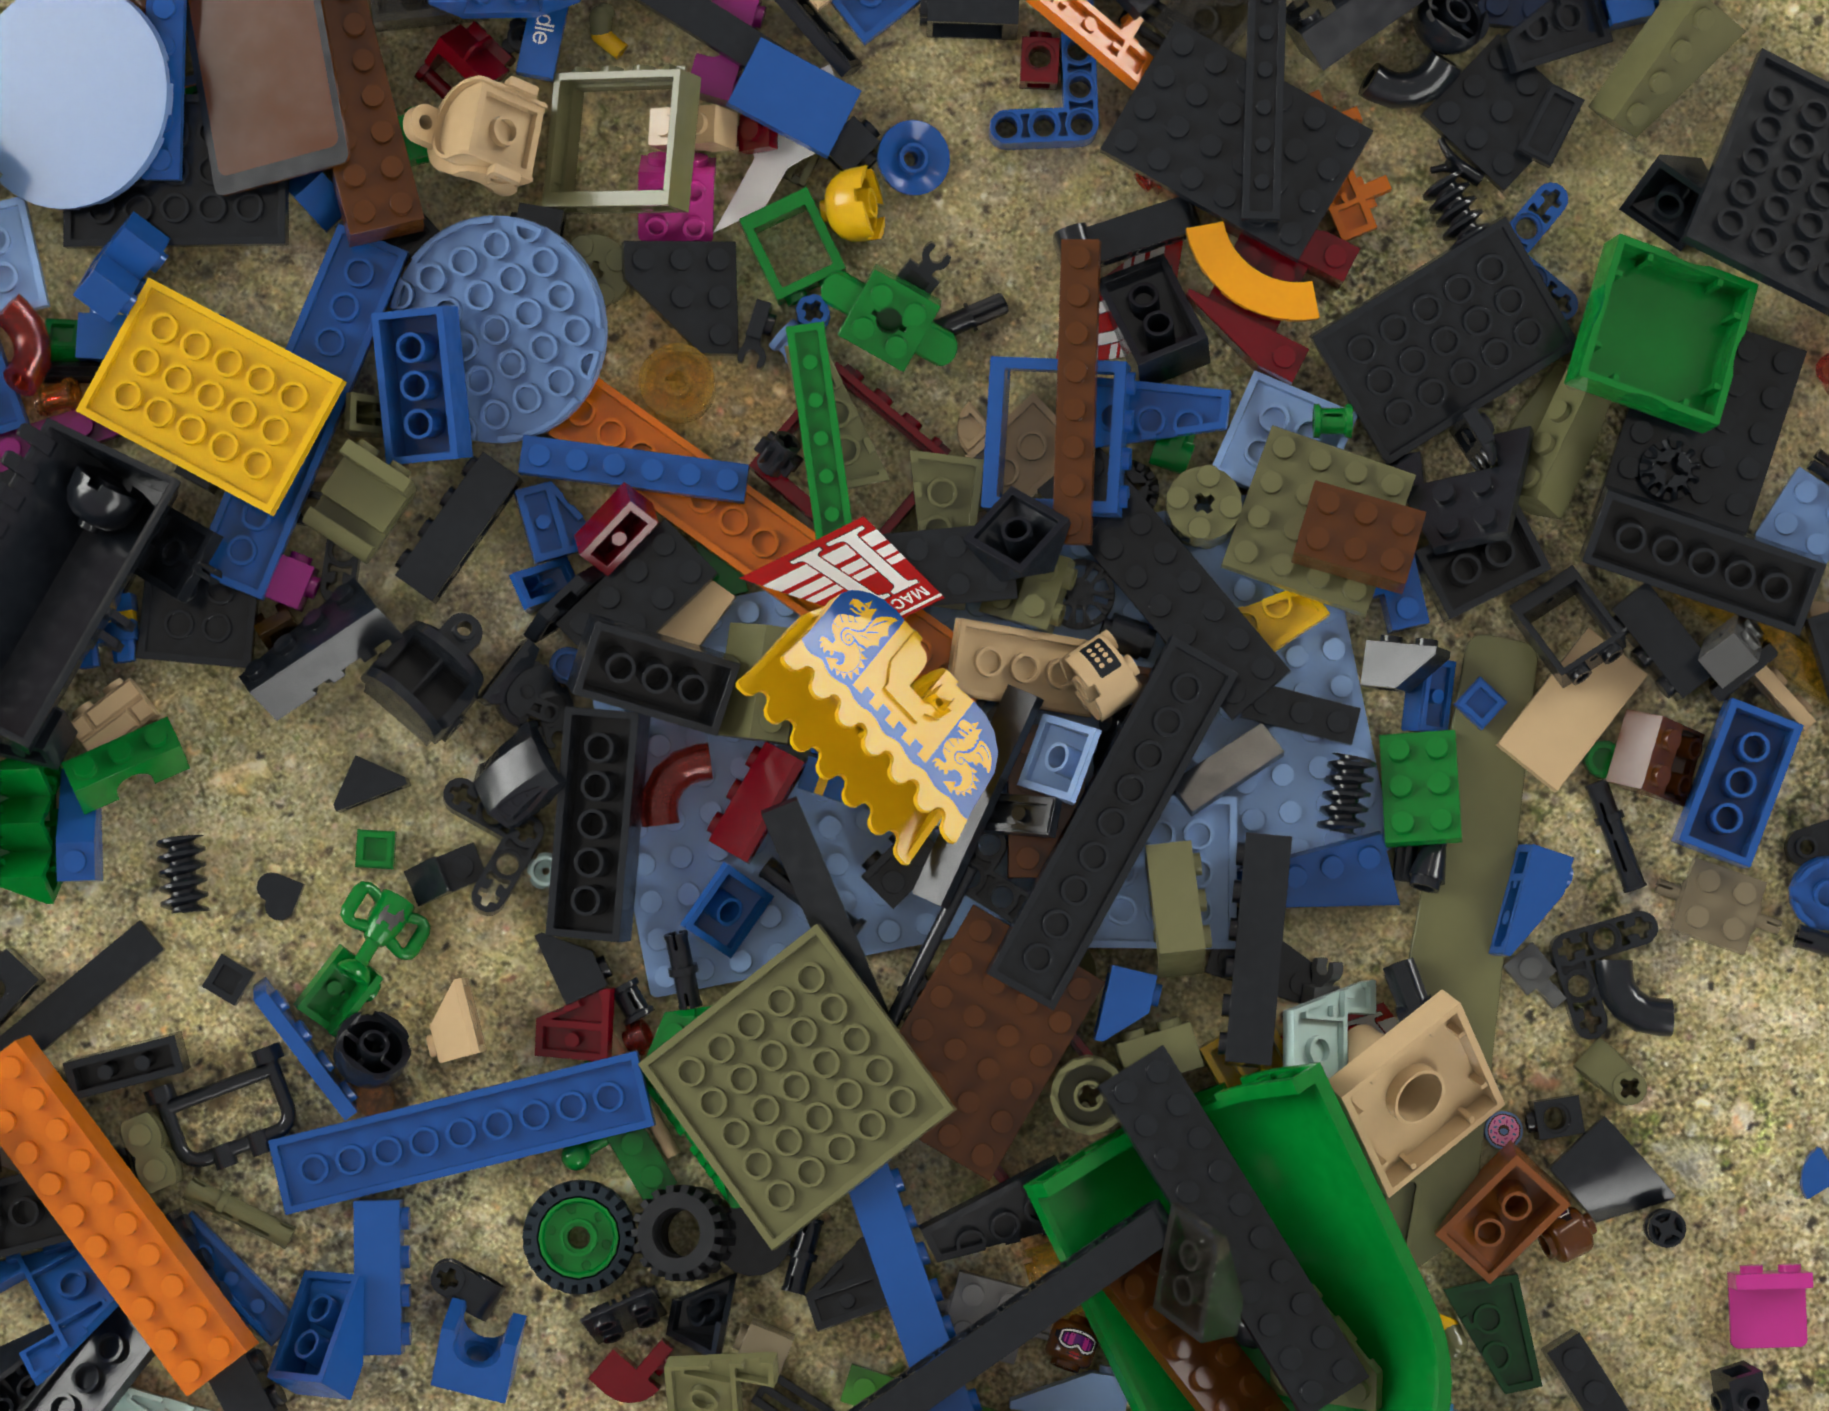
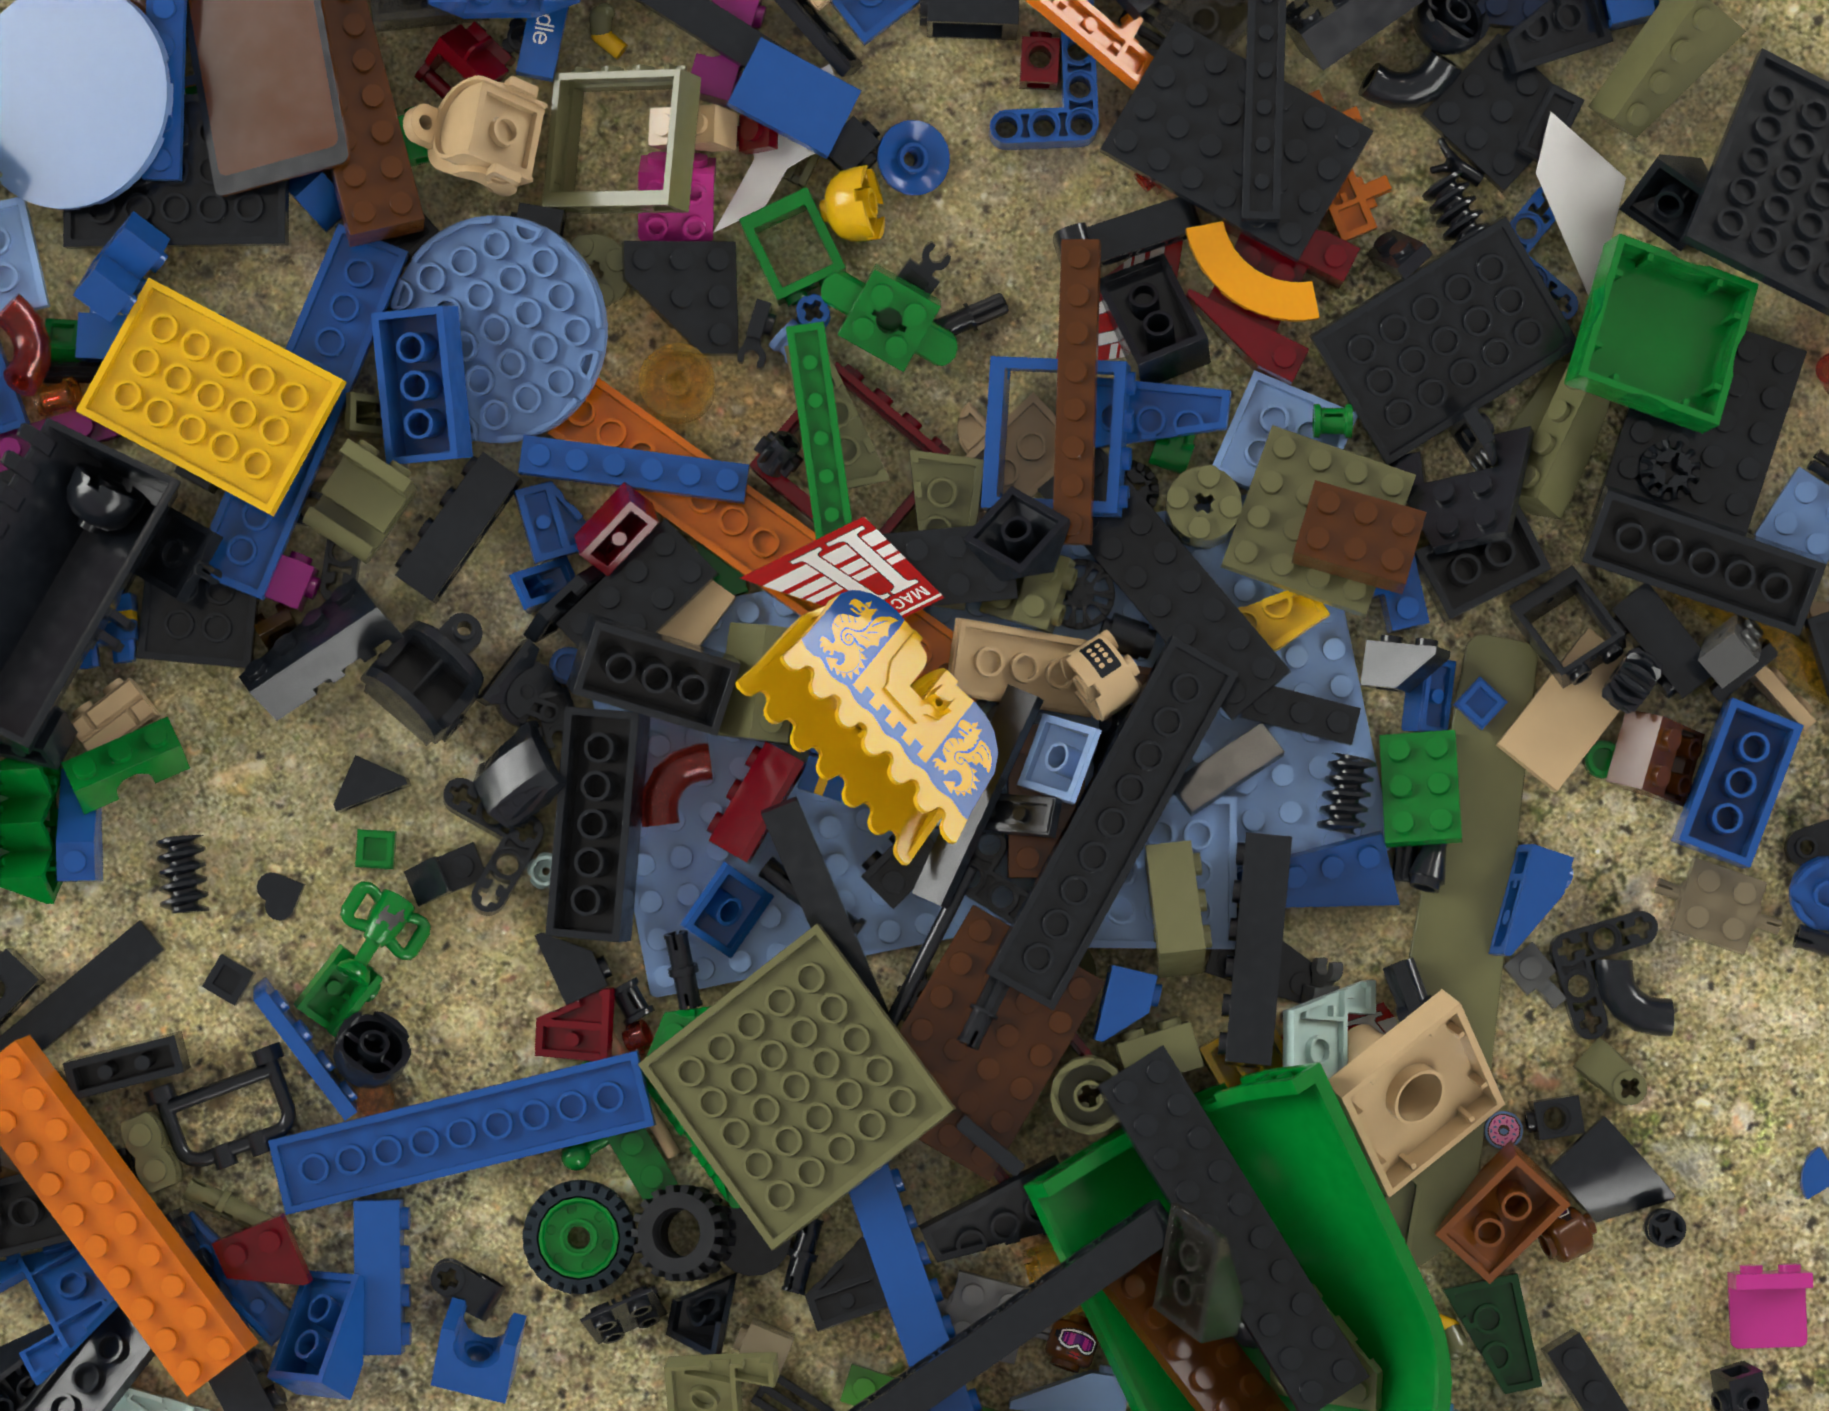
(263, 1254): none -> dark red wing
(456, 1025): tan slope -> none
(626, 1380): dark red brick -> none
(983, 1013): none -> black axle
(989, 1145): none -> black tile
(1398, 253): none -> black plate
(1581, 193): none -> white sticker
(1615, 835): black pin -> none
(1632, 680): none -> black gear

